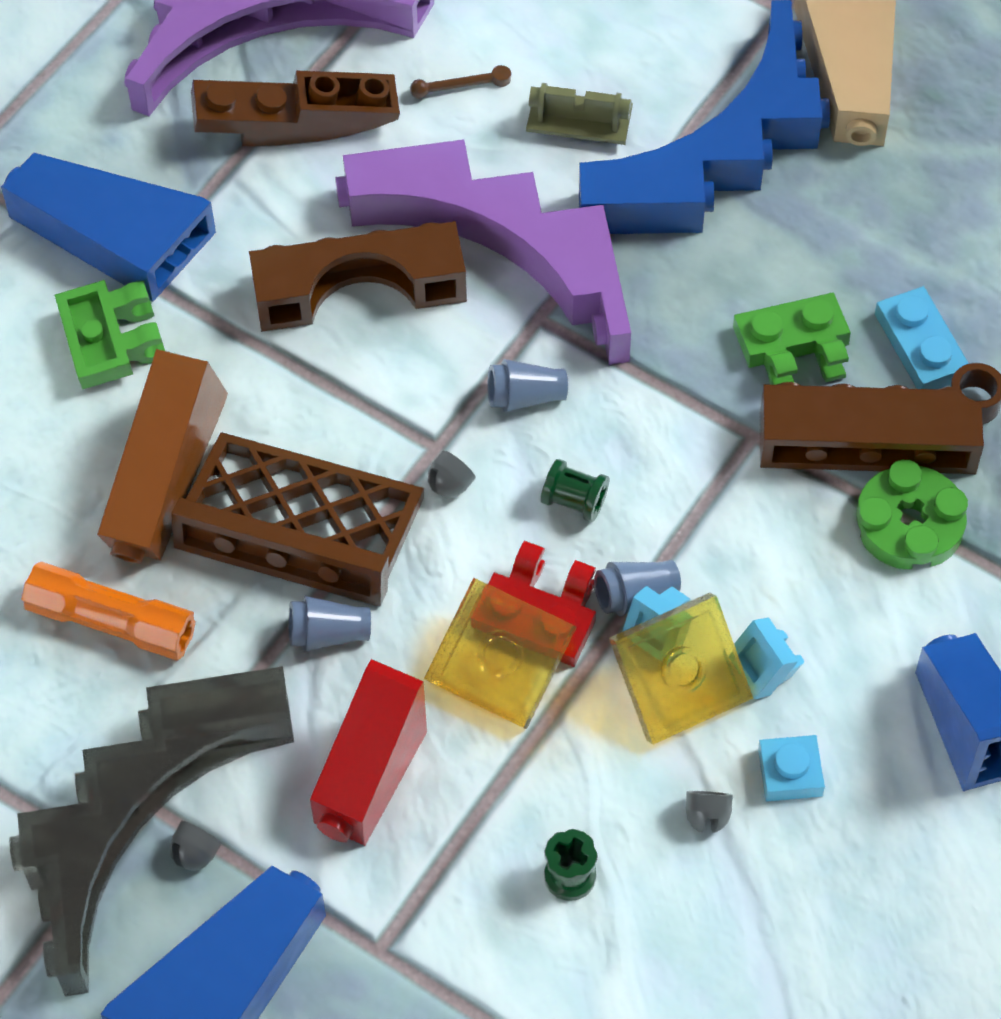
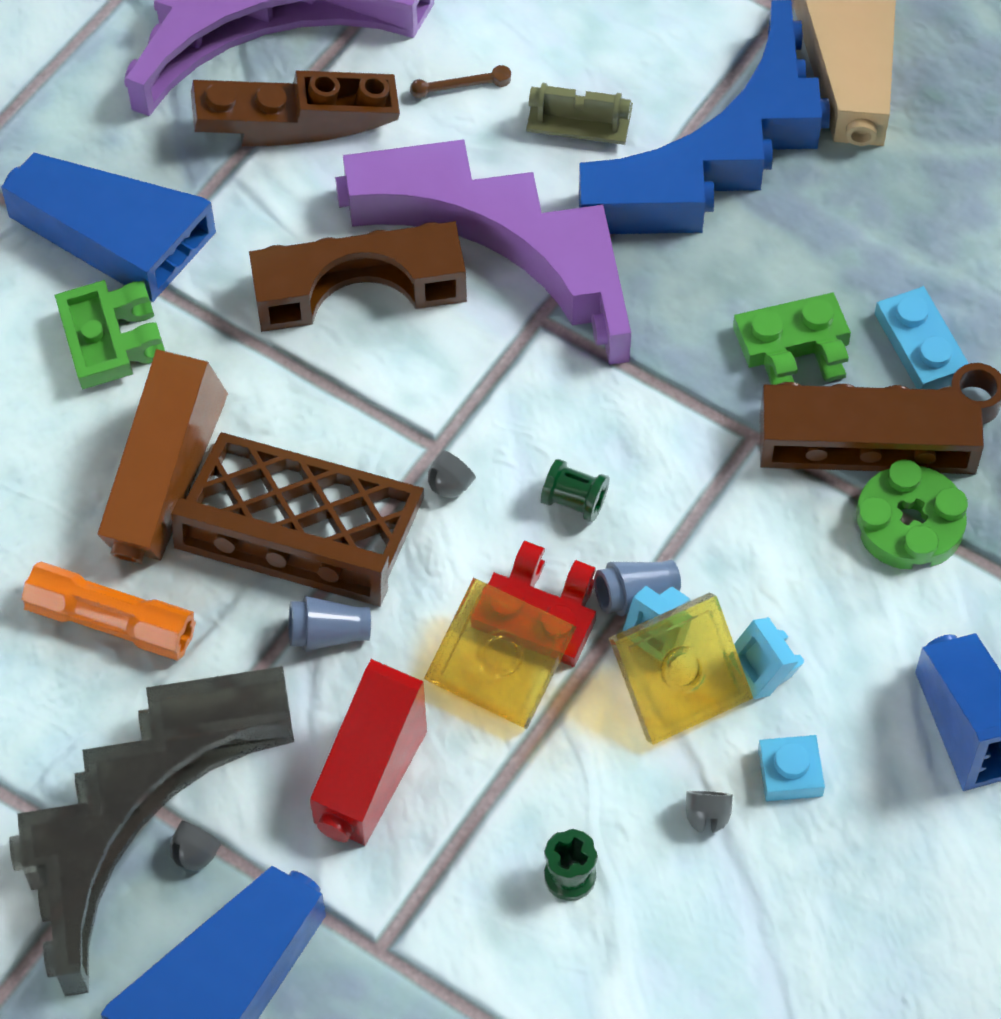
(523, 385): sand blue cone -> none

